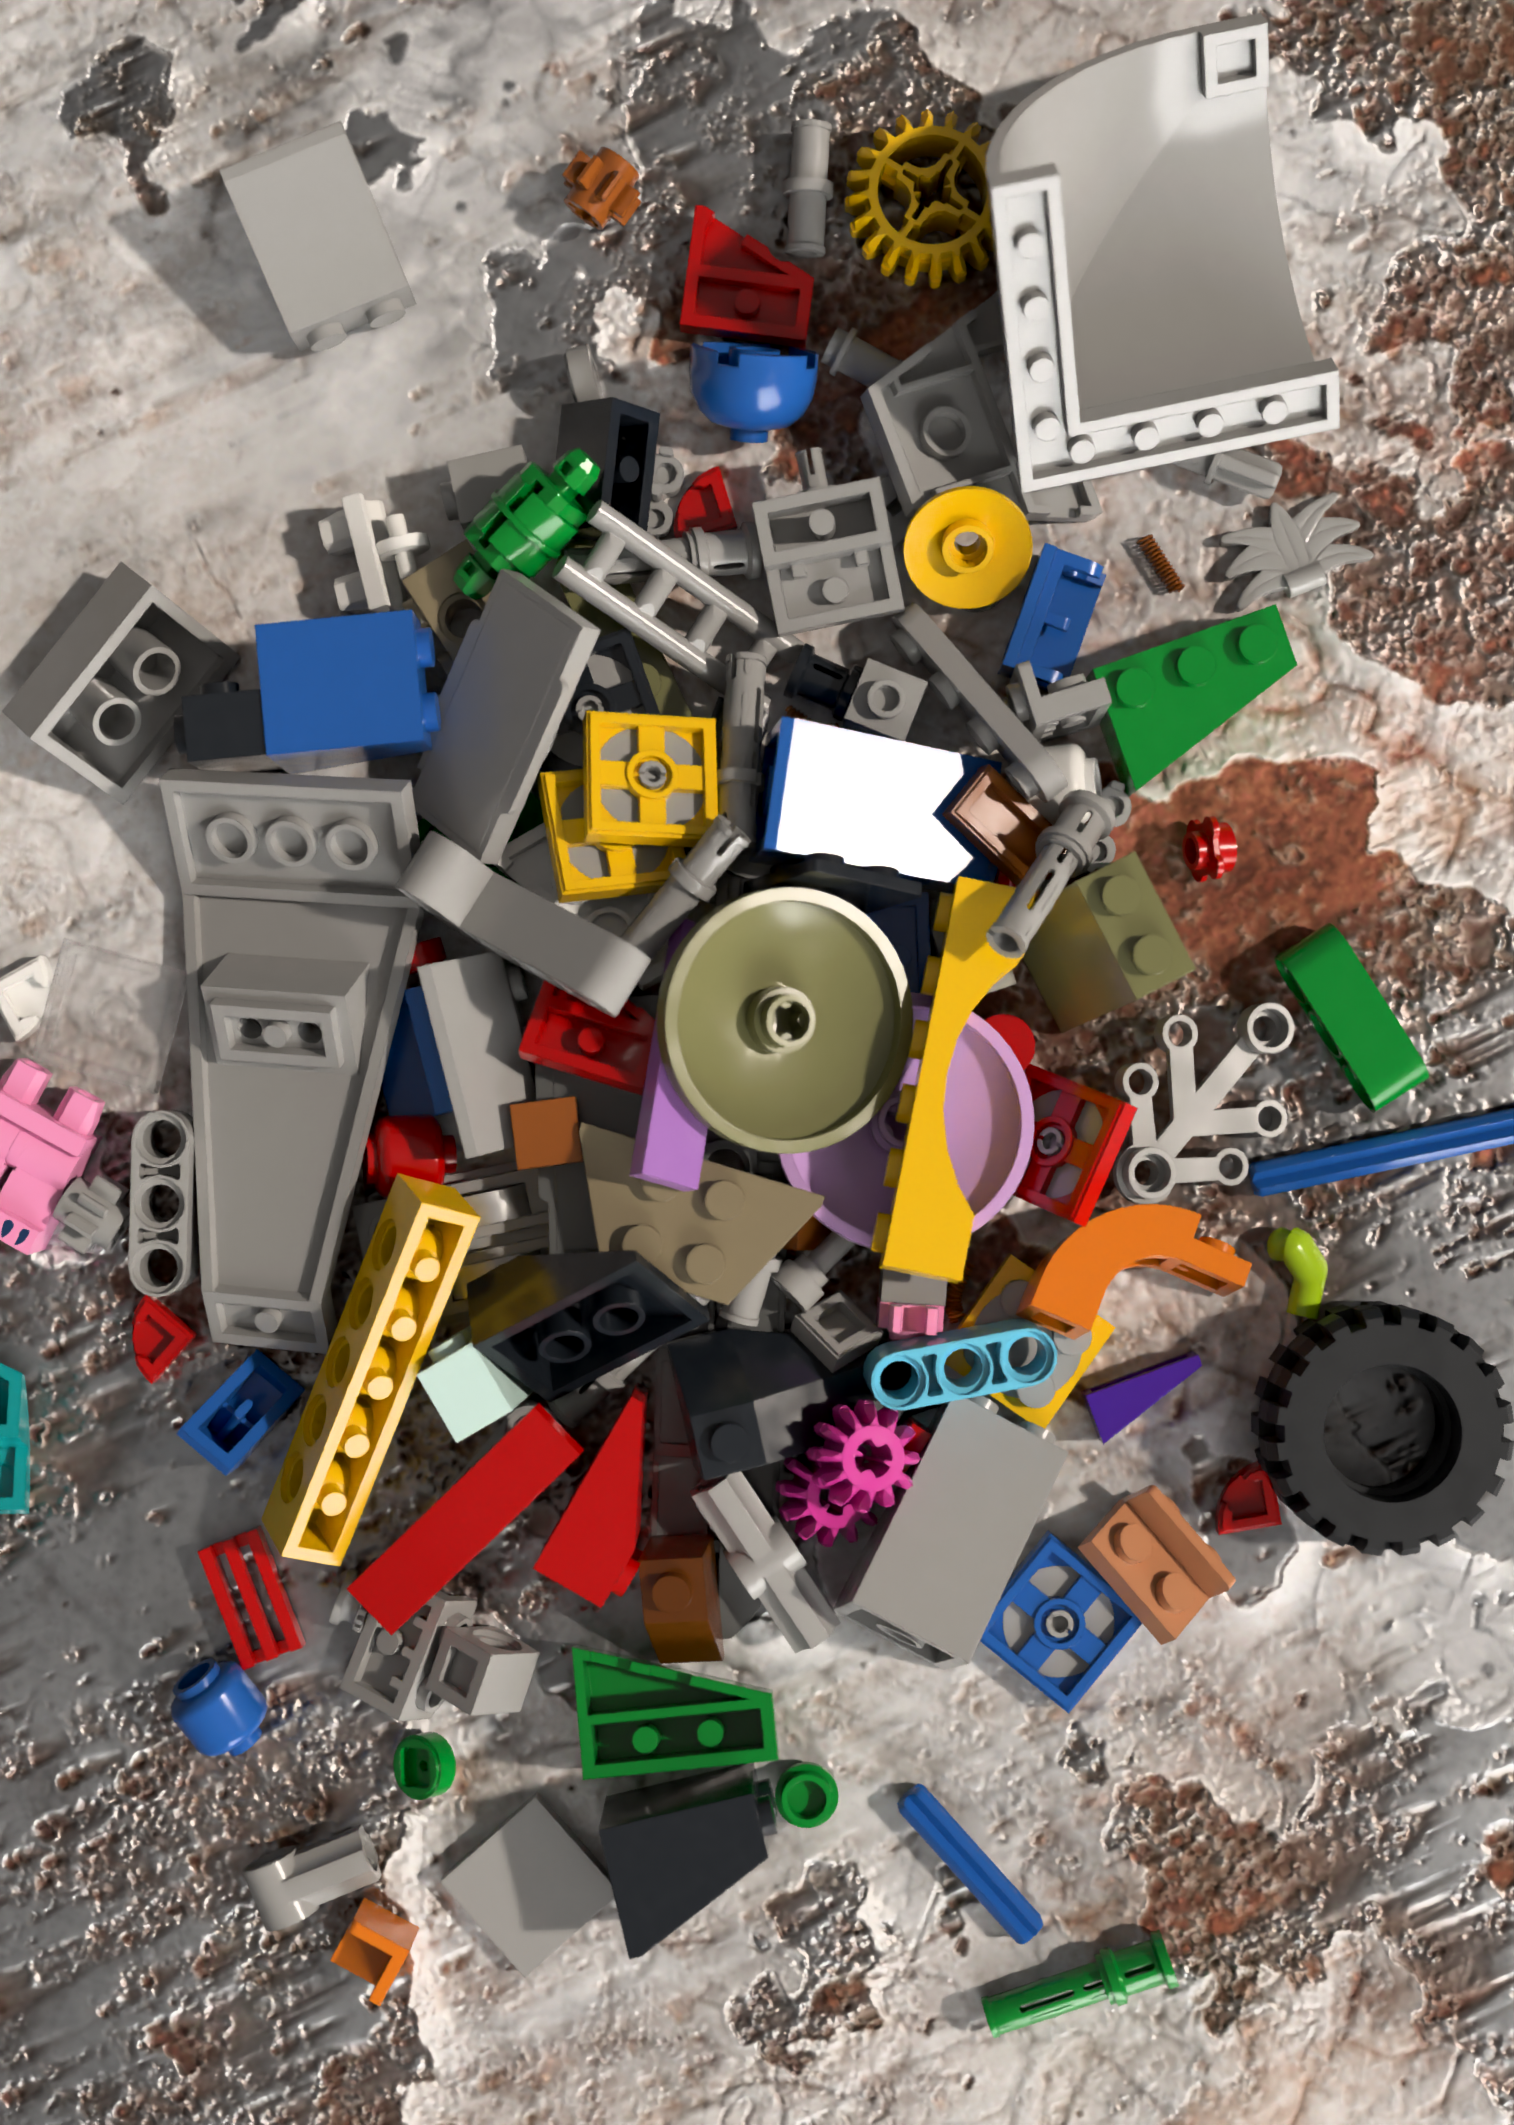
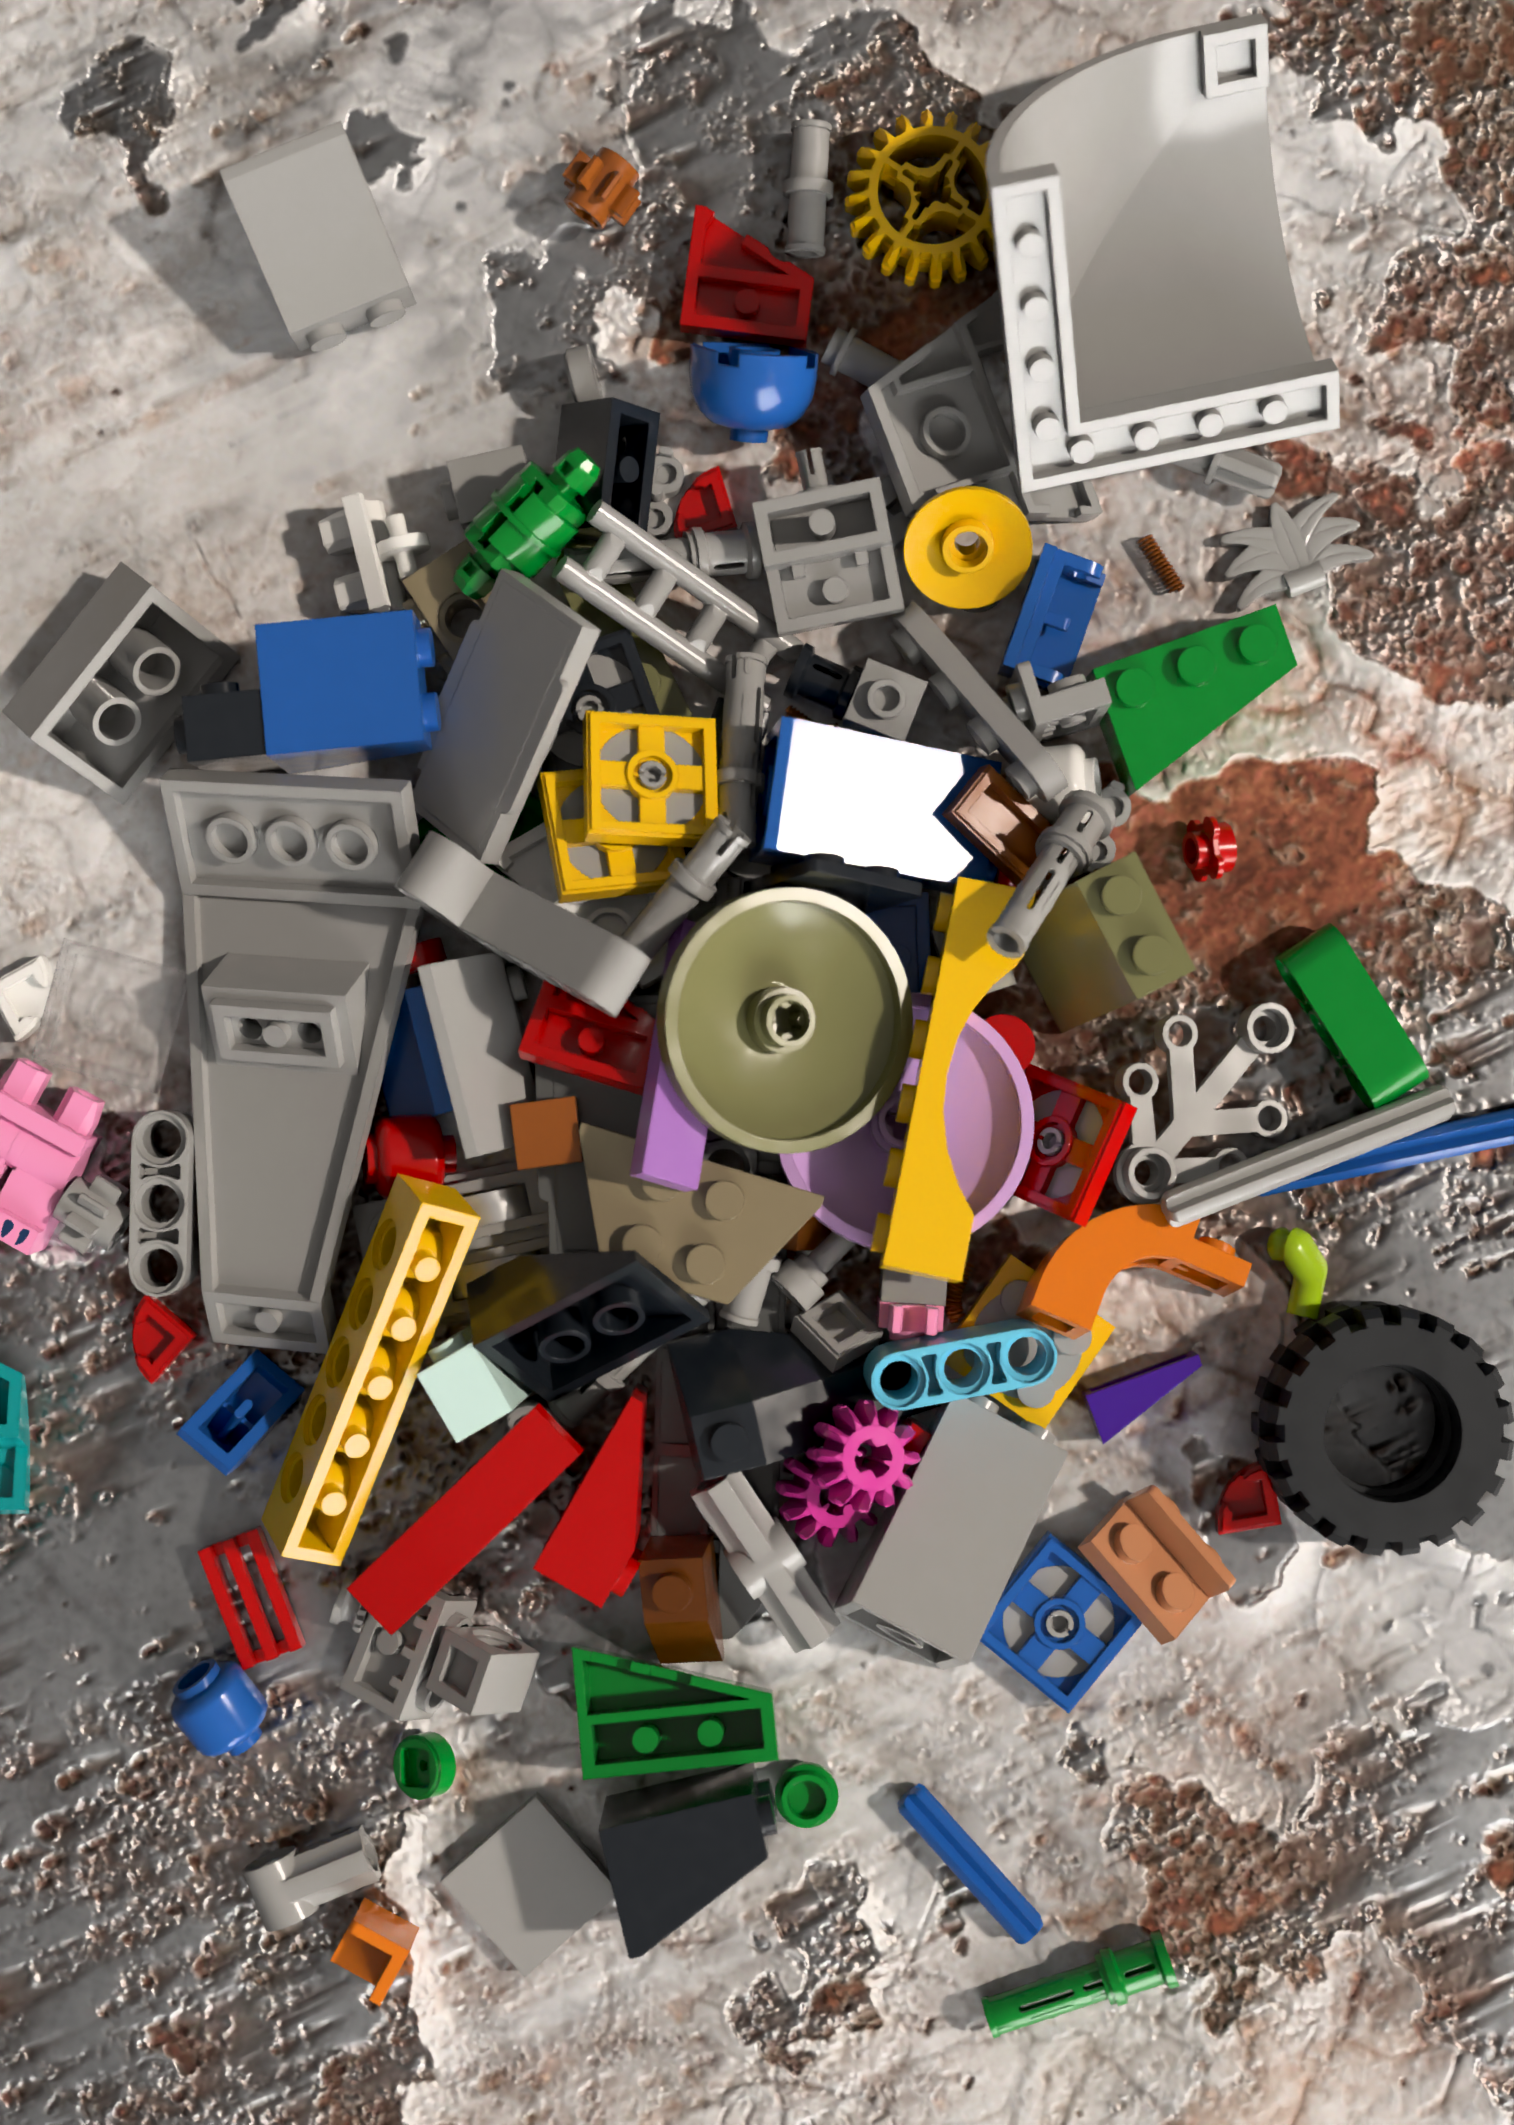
(1307, 1155): none -> light grey axle

